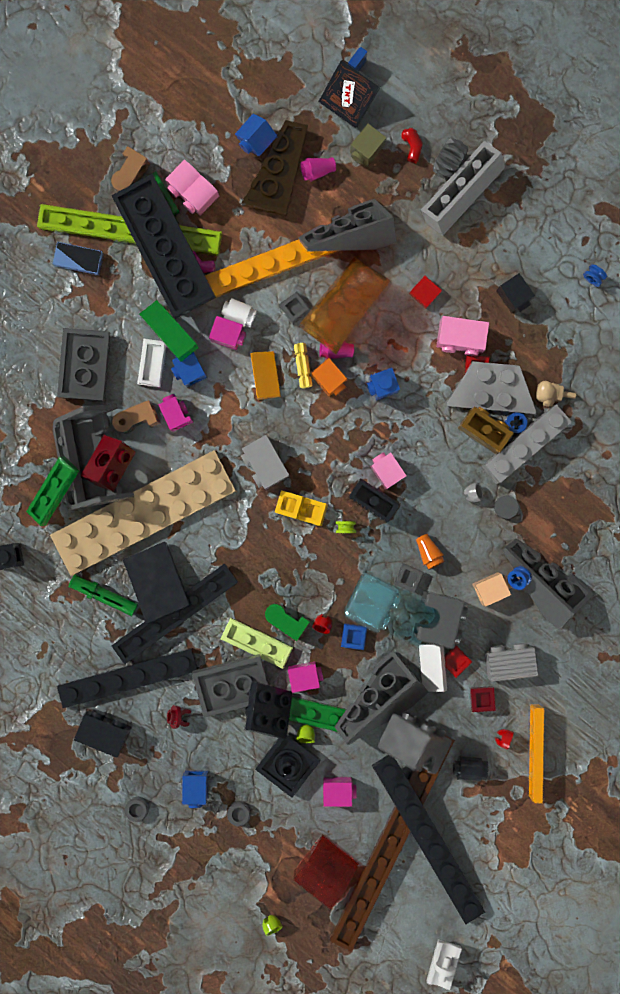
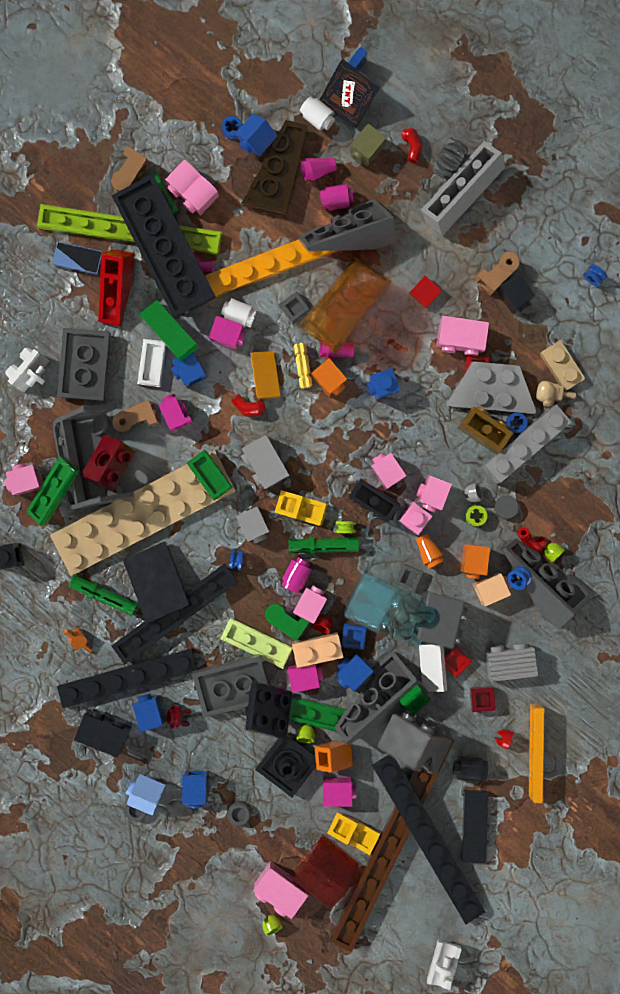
(23, 479): none -> bright pink brick
(28, 371): none -> white hips
(77, 639): none -> orange piece
(115, 284): none -> red slope
(145, 794): none -> light blue brick
(148, 712): none -> blue brick
(209, 475): none -> green tile
(231, 120): none -> blue bush
(236, 559): none -> blue bush
(248, 409): none -> red arm
(253, 525): none -> light grey brick
(279, 890): none -> bright pink brick
(296, 575): none -> dark pink brick
(310, 604): none -> bright pink brick
(317, 113): none -> white brick
(317, 649): none -> light nougat brick
(318, 545): none -> green pin
(333, 756): none -> orange brick
(336, 197): none -> dark pink brick
(353, 671): none -> blue brick
(354, 832): none -> yellow slope
(414, 518): none -> bright pink brick
(415, 699): none -> green tile
(433, 494): none -> bright pink brick
(472, 521): none -> lime bush
(474, 826): none -> black tile
(475, 561): none -> orange brick
(499, 274): none -> medium nougat leg
(527, 539): none -> red arm
(553, 551): none -> lime hinge
(562, 365): none -> tan plate

